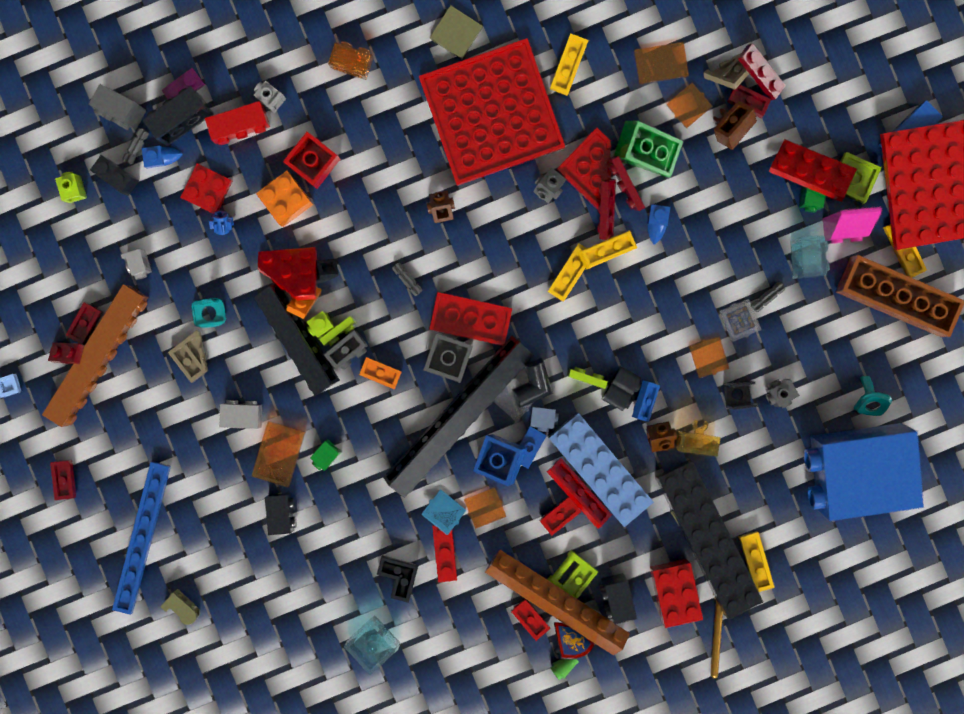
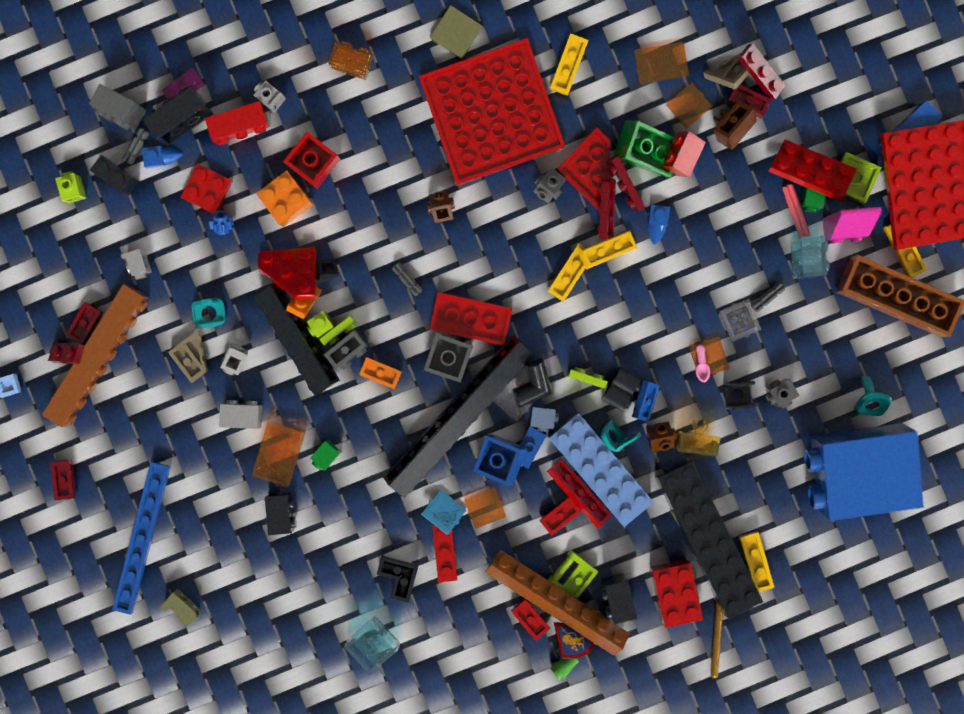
(233, 366): none -> light grey brick
(622, 439): none -> teal piece
(683, 153): none -> brick
(702, 368): none -> bright pink piece
(796, 211): none -> coral axle

